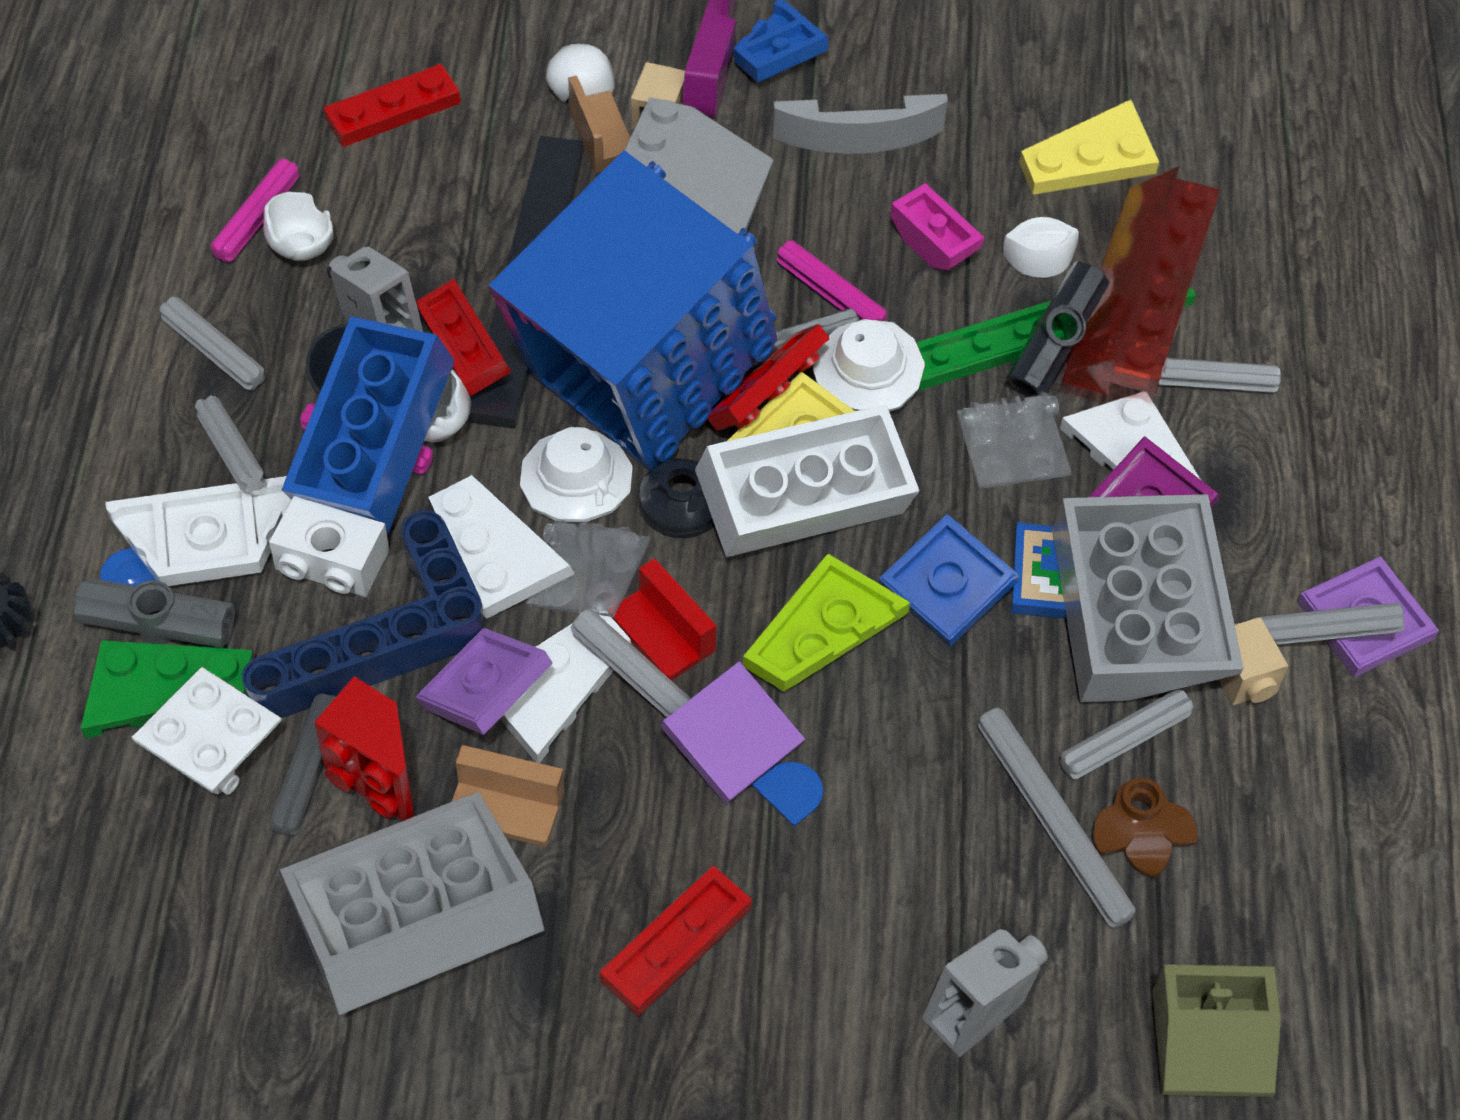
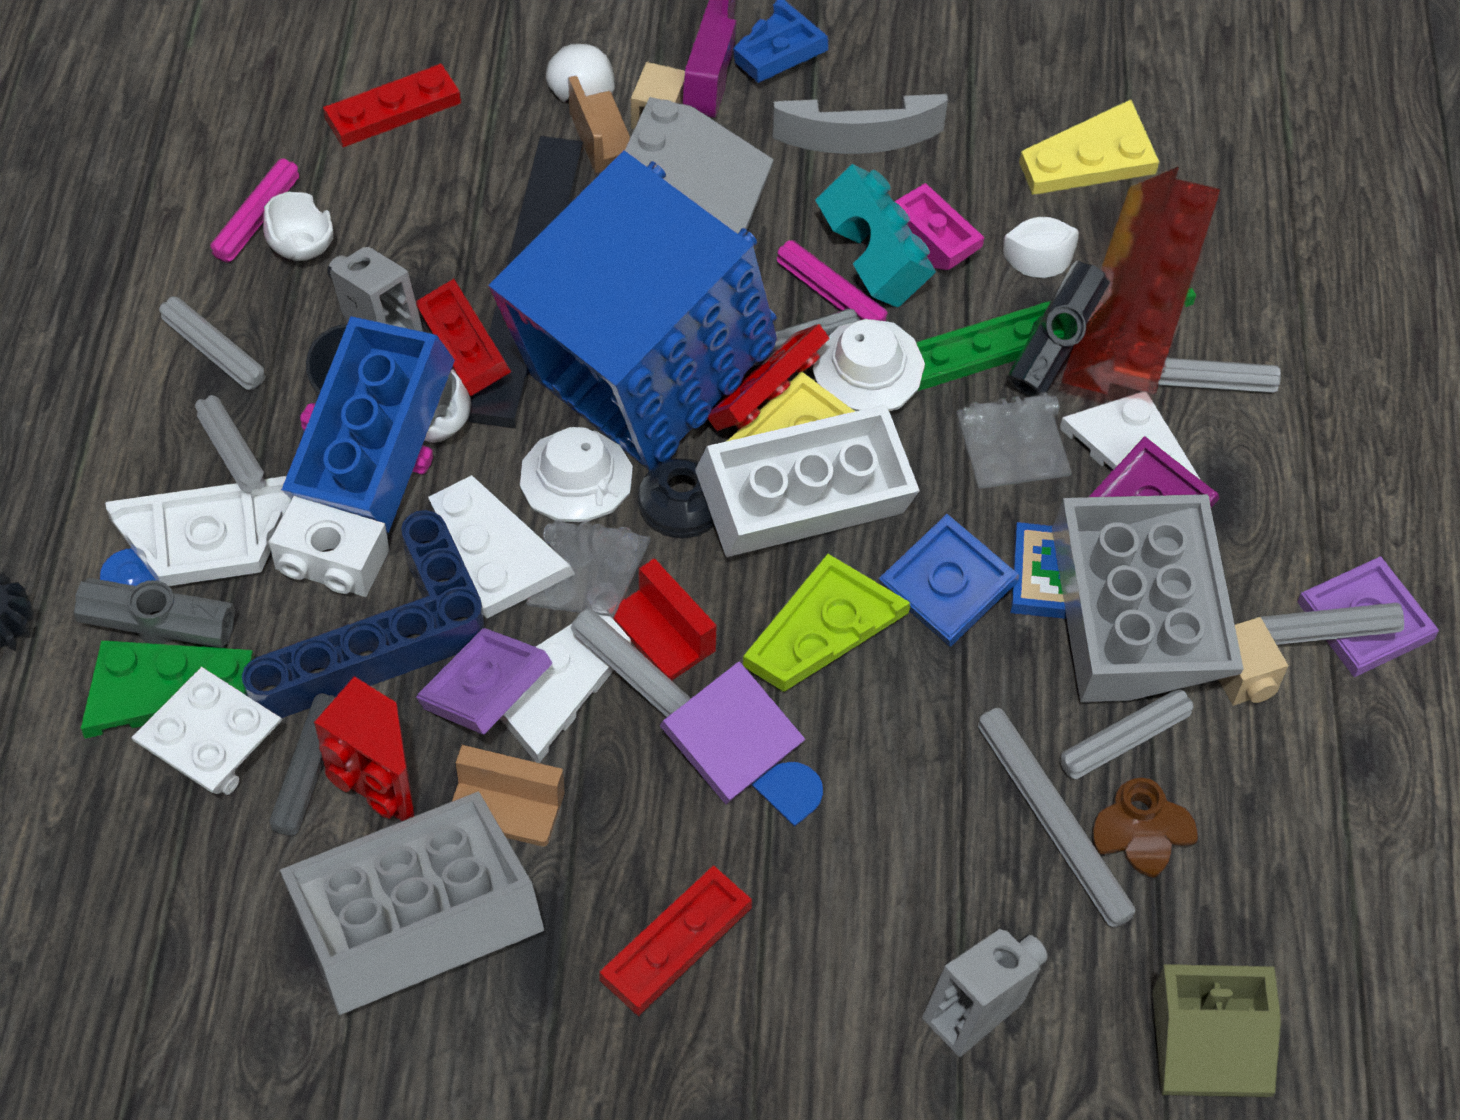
(895, 258): none -> teal arch

